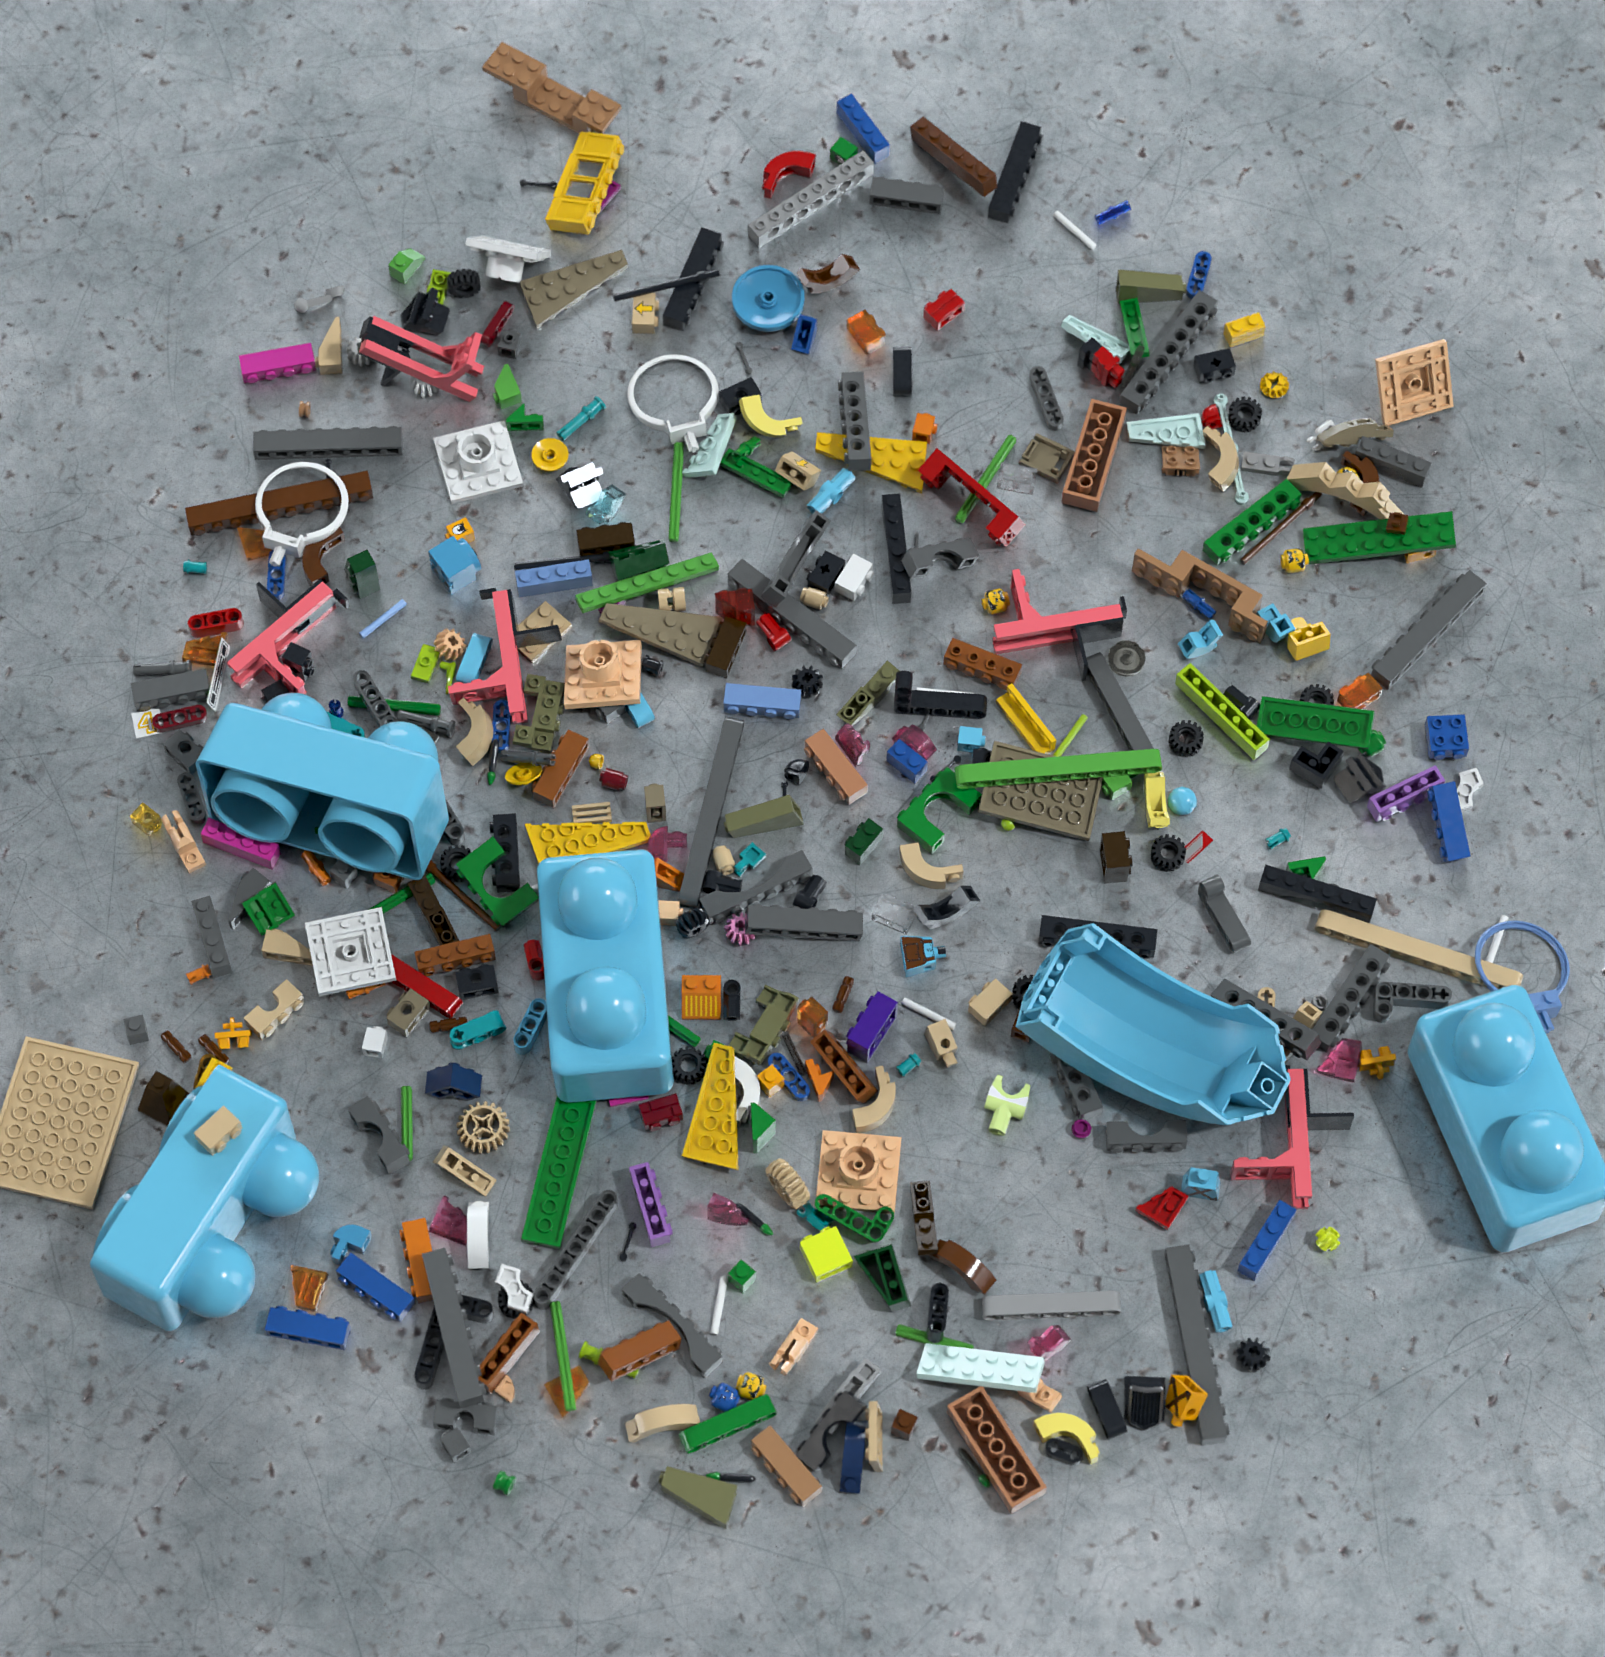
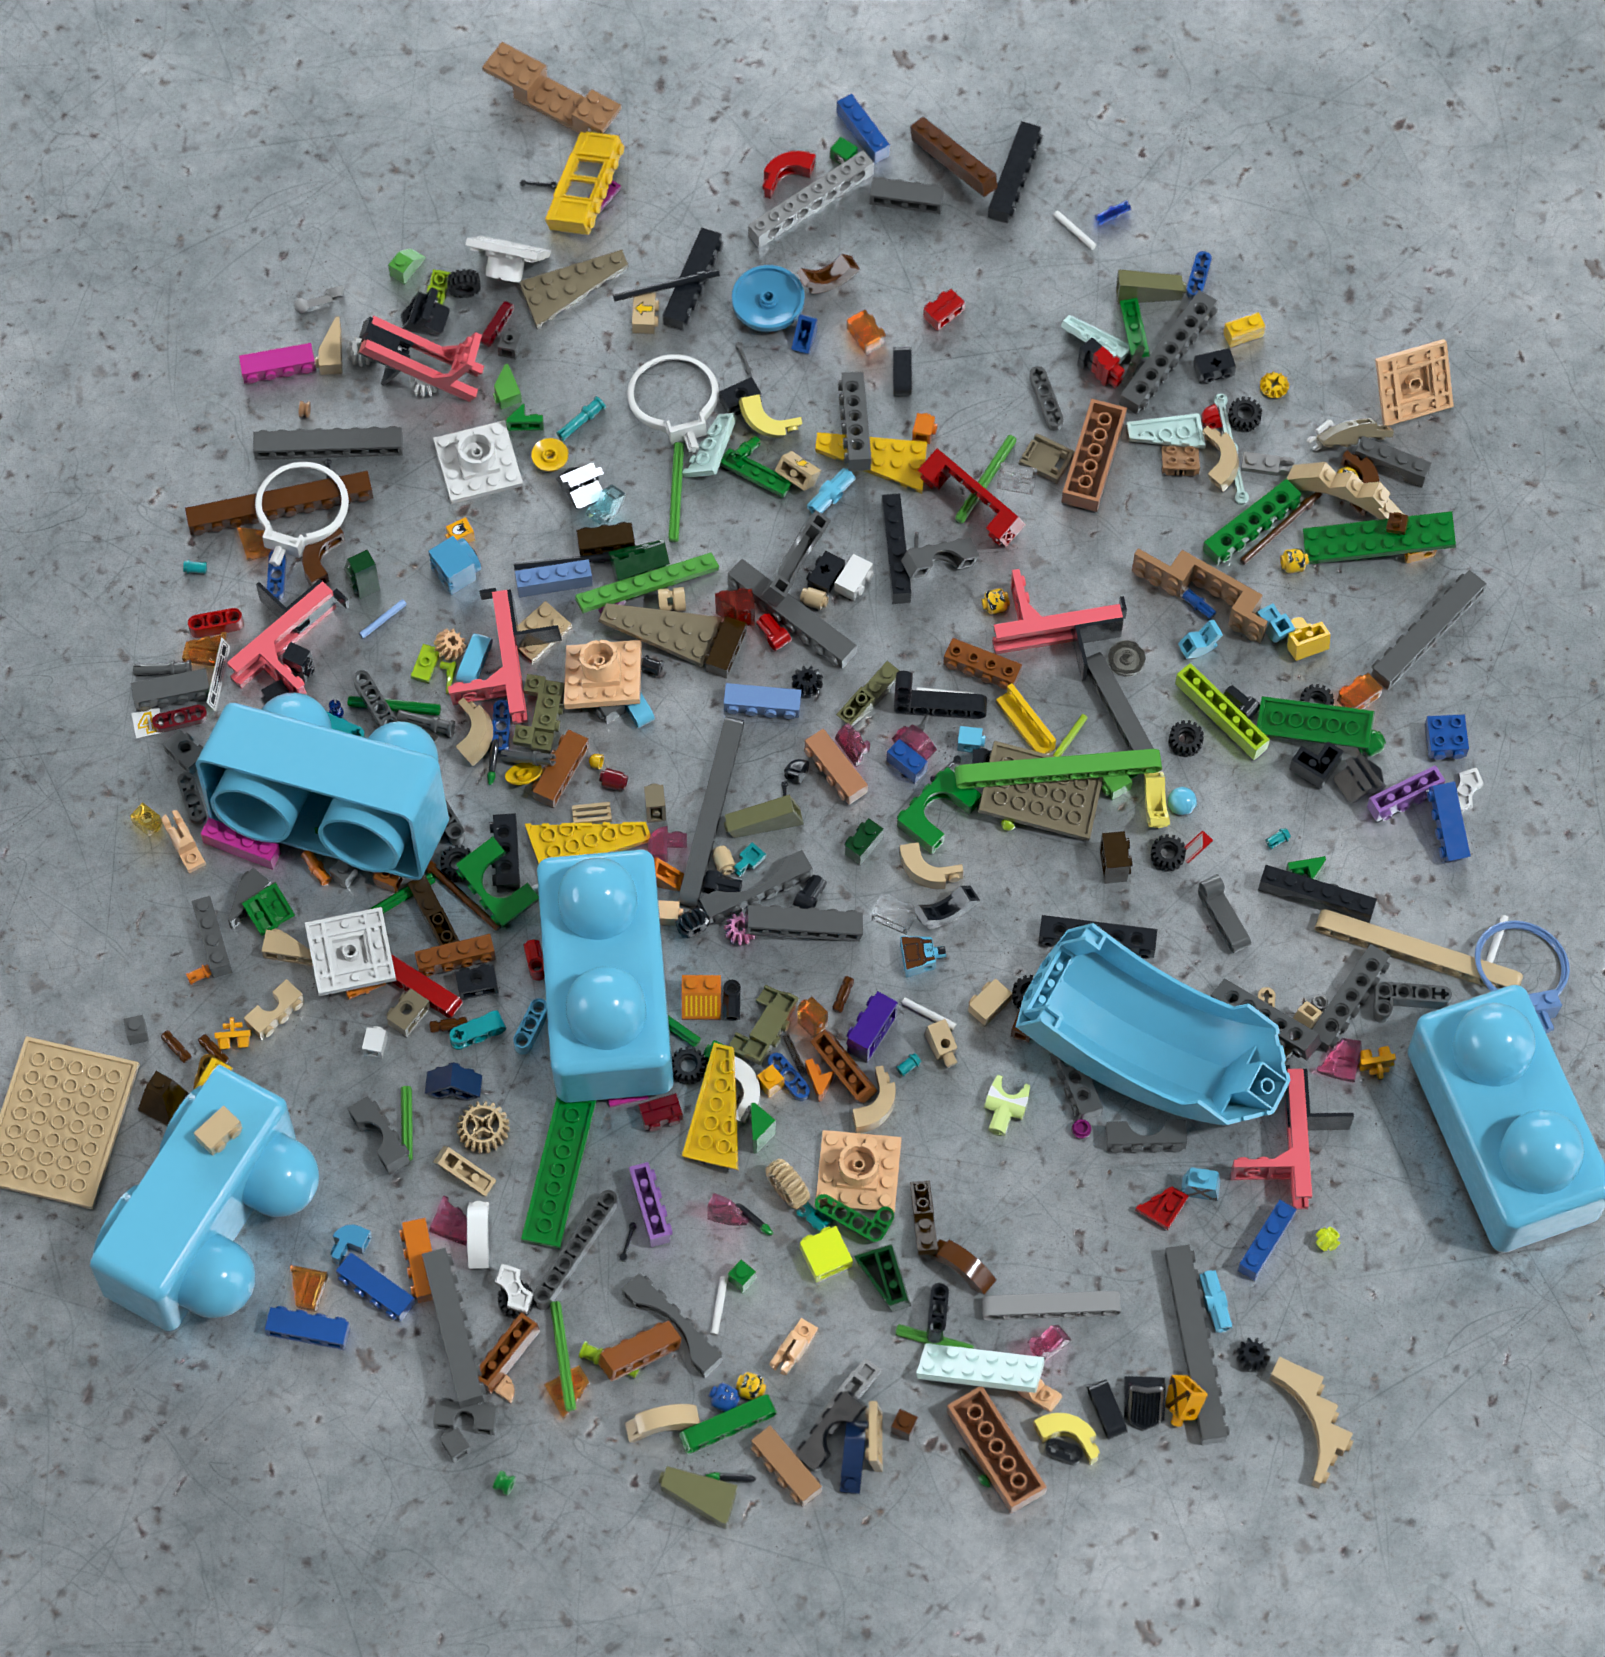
(436, 1349): black beam -> none
(1305, 1388): none -> tan arch

